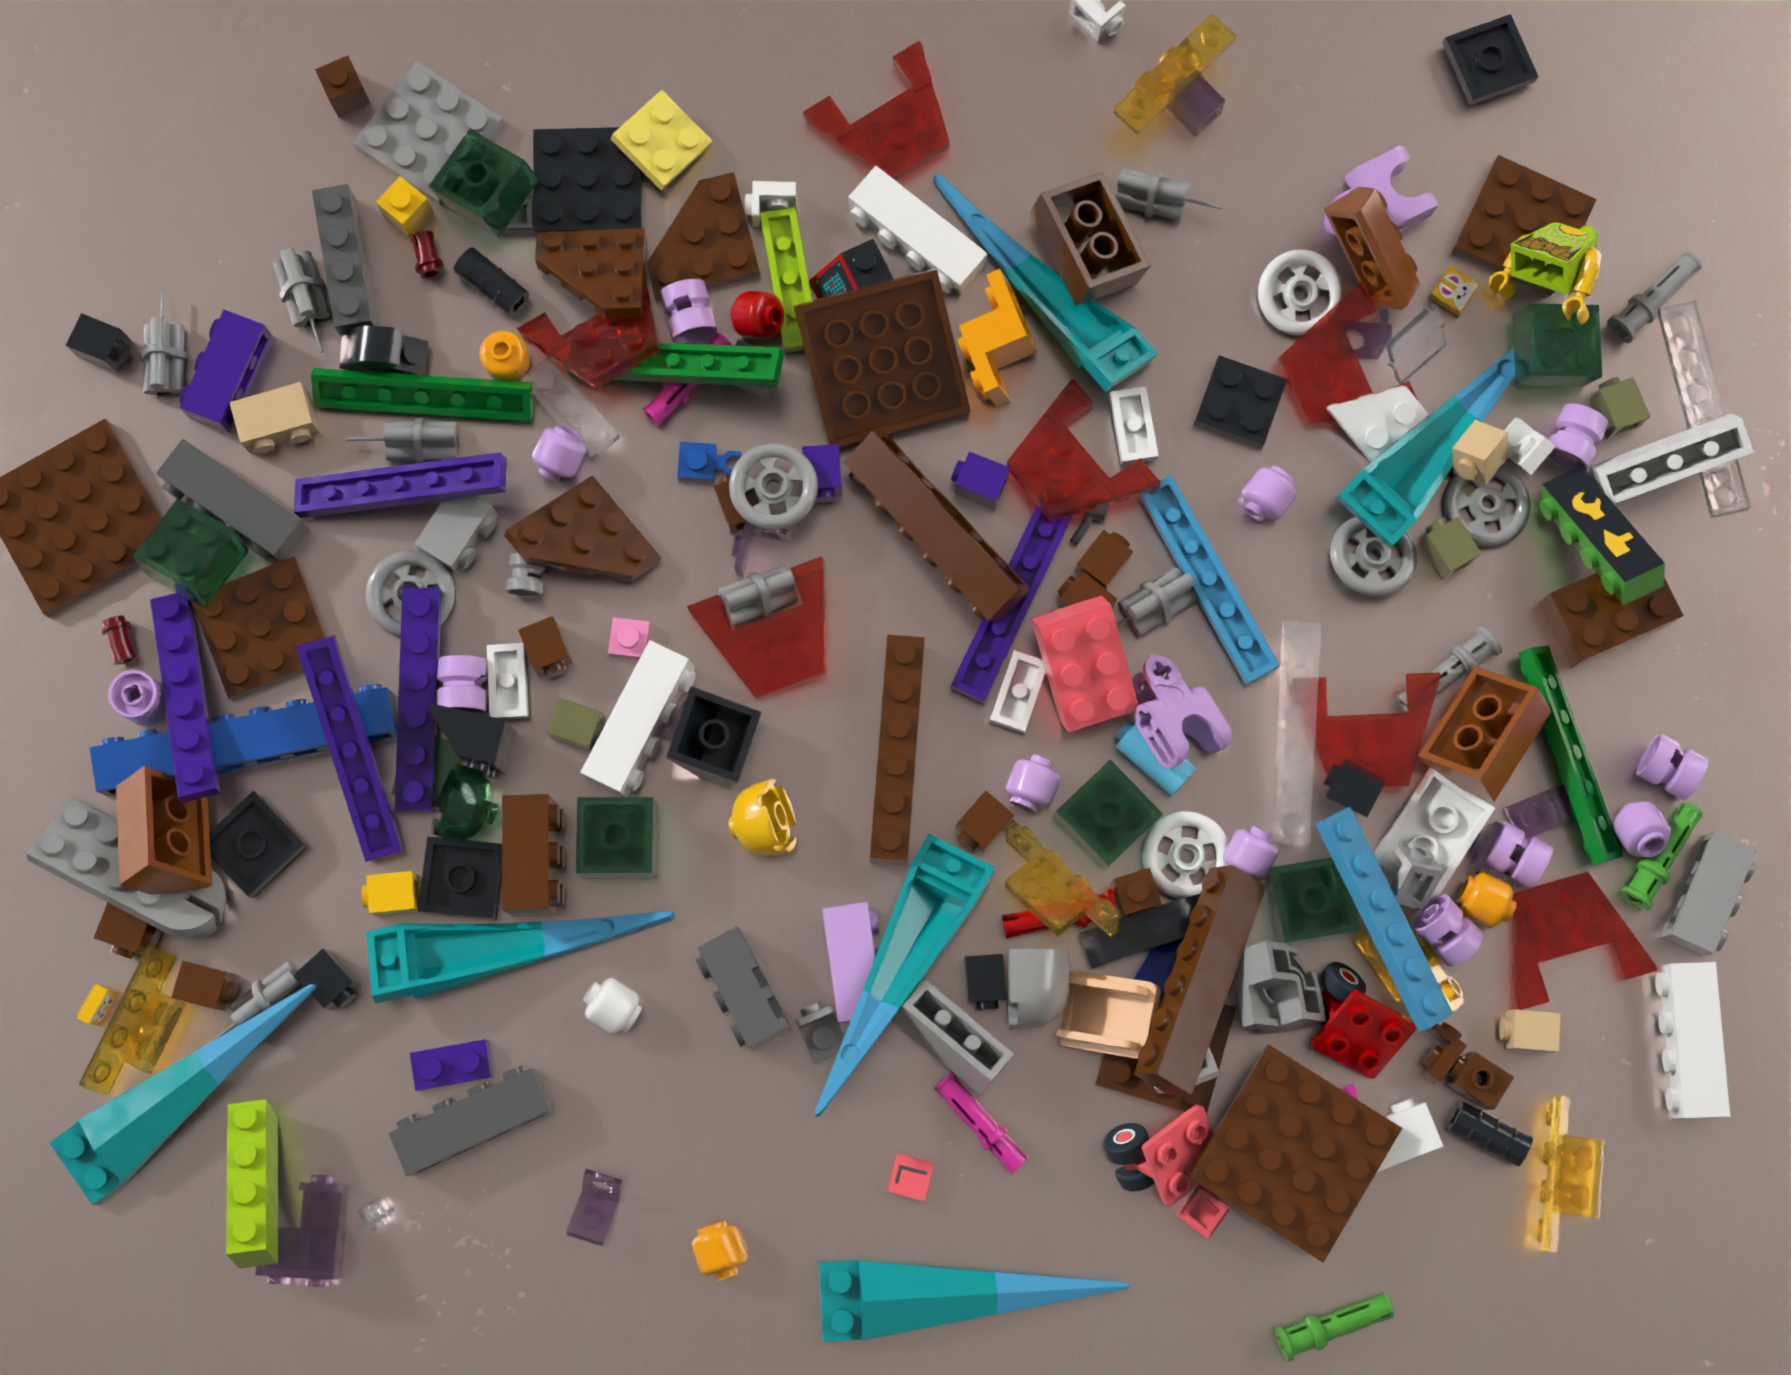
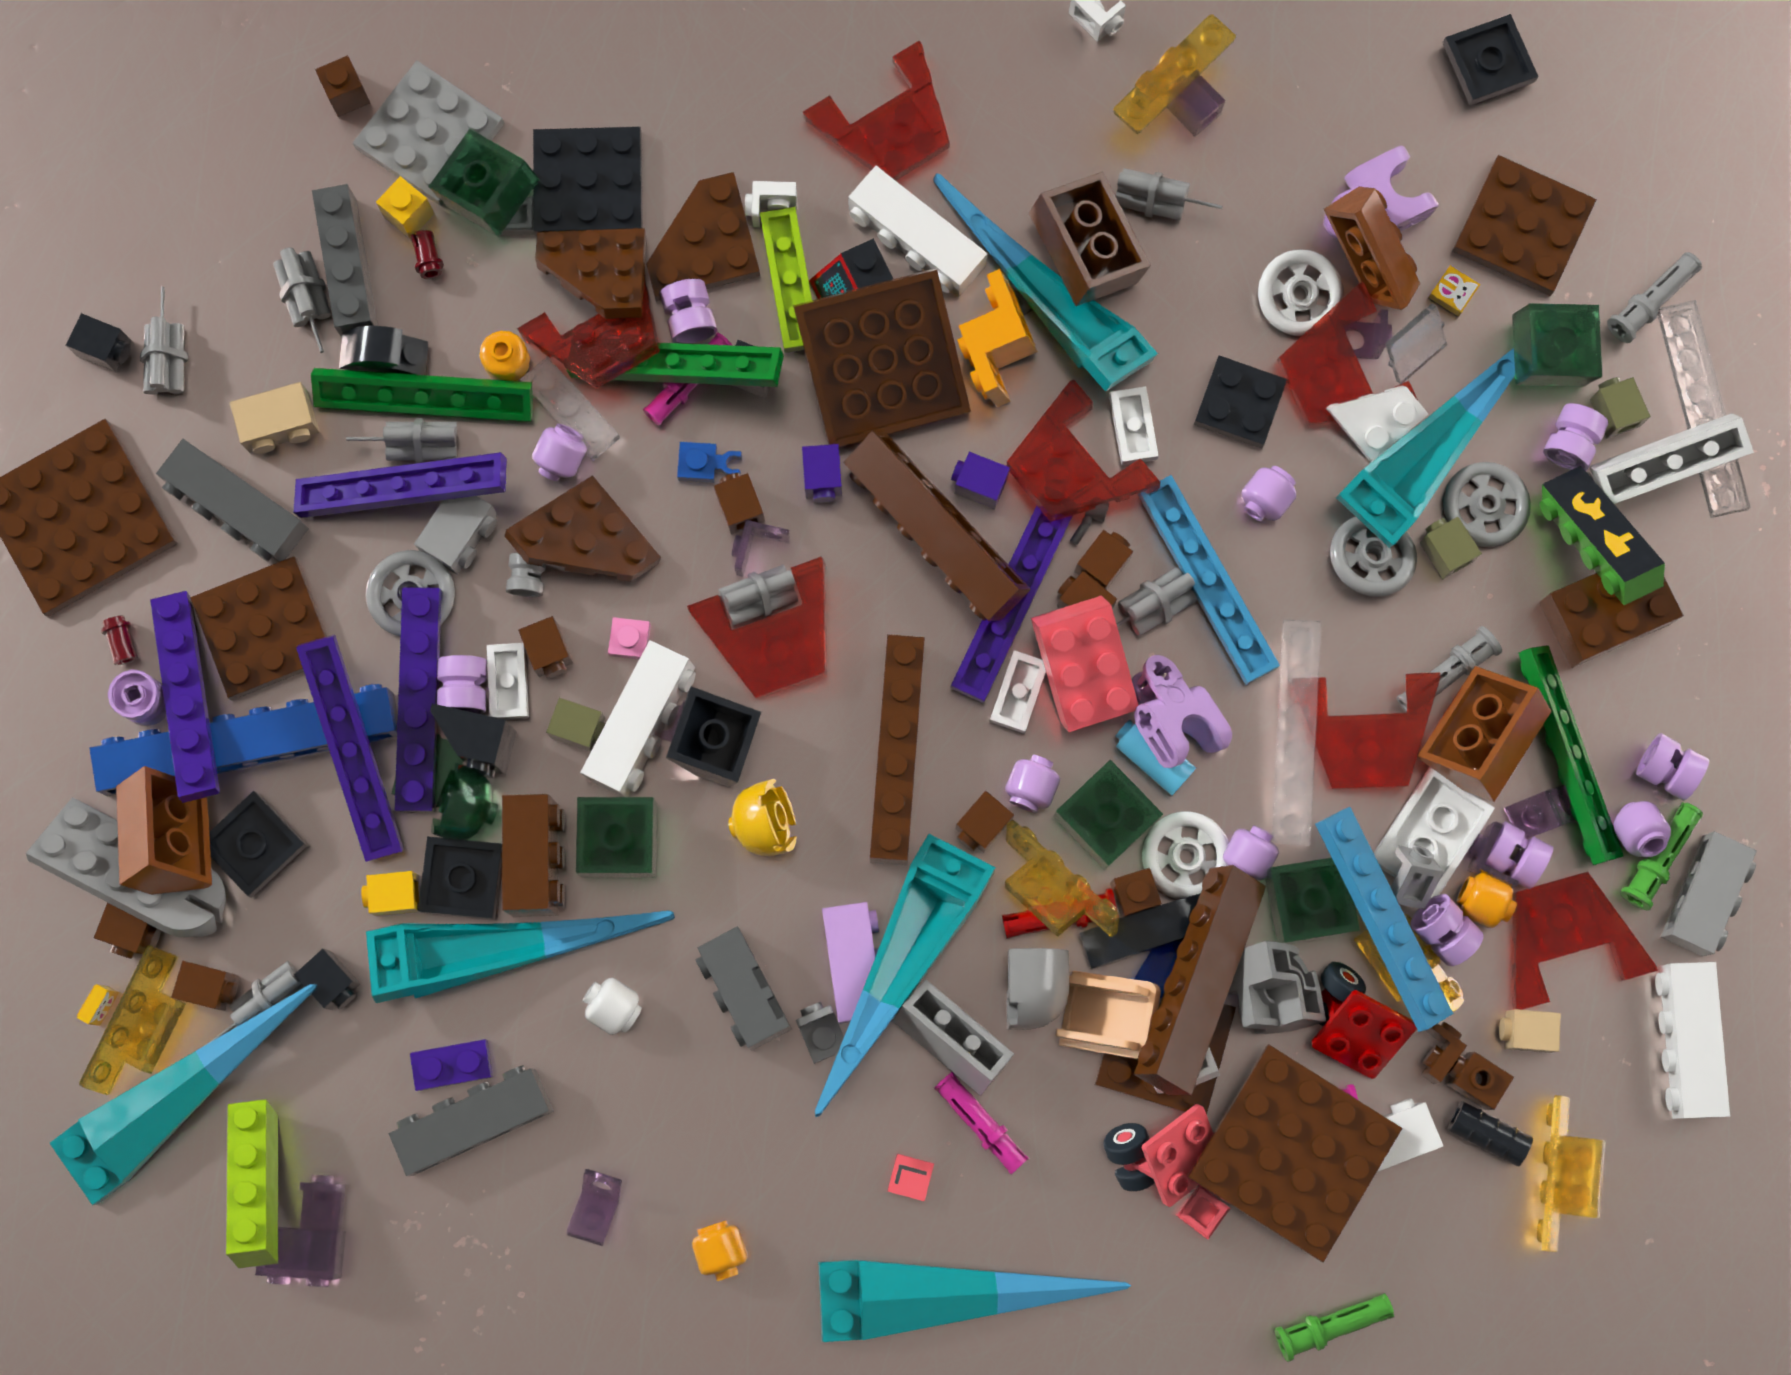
(191, 553): clear green brick -> none
(224, 369): dark purple brick -> none
(376, 1214): clear plate -> none
(491, 282): black axle -> none
(661, 140): light yellow plate -> none
(757, 315): red head -> none
(767, 456): light grey plate -> none
(985, 981): black brick -> none
(1354, 786): black brick -> none
(1480, 452): tan brick -> none
(1527, 446): white bracket -> none
(1555, 259): torso -> none

